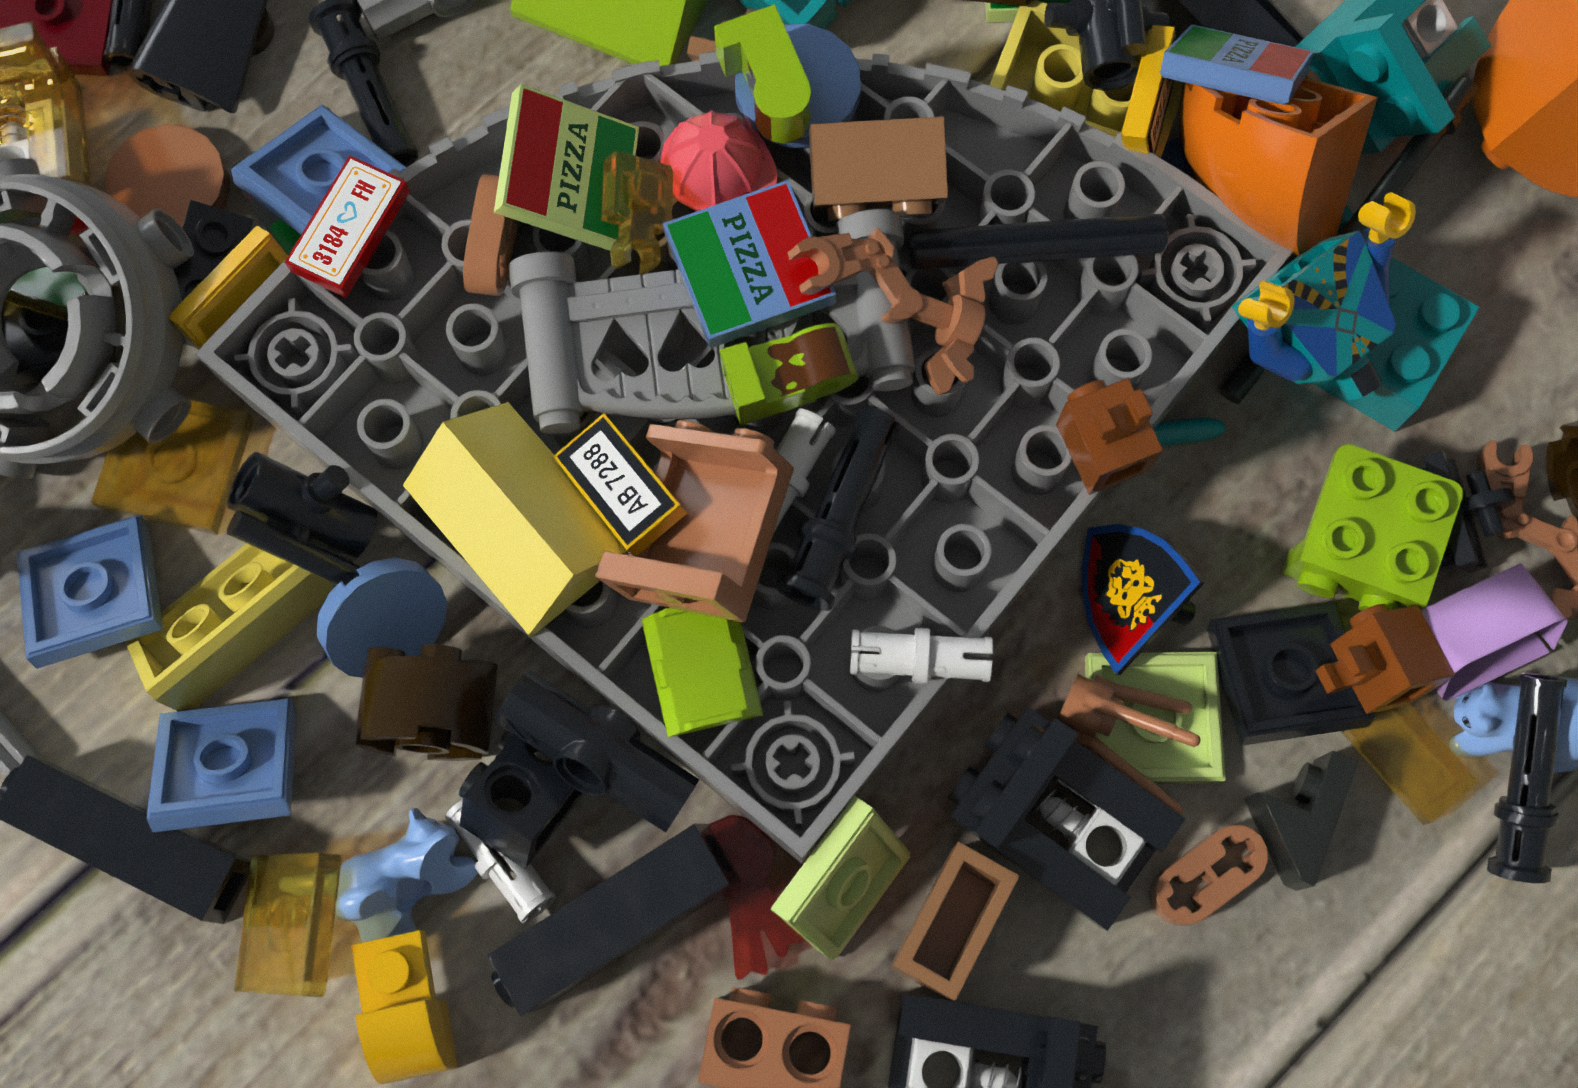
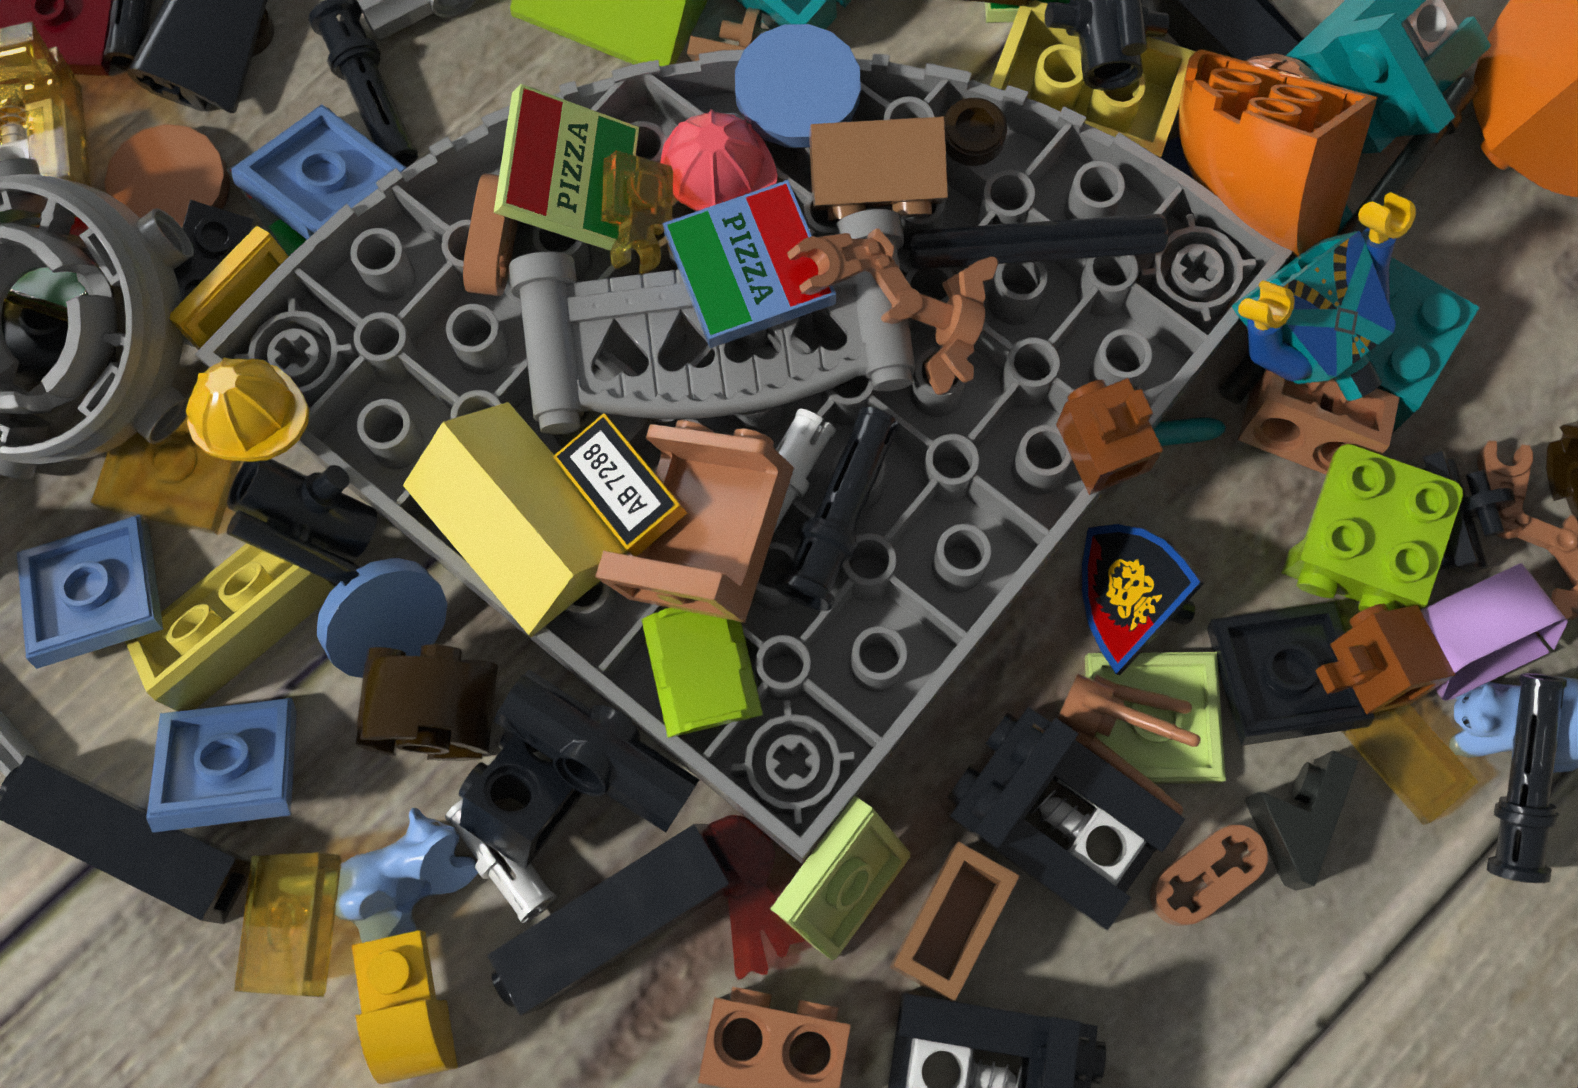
(246, 411): none -> yellow piece
(347, 226): tile -> none
(766, 57): lime leg -> none
(787, 371): lime leg -> none
(921, 655): white pin -> none
(974, 131): none -> dark brown tile
(1149, 94): yellow tile -> none
(1236, 64): medium blue tile -> none
(1315, 420): none -> nougat brick

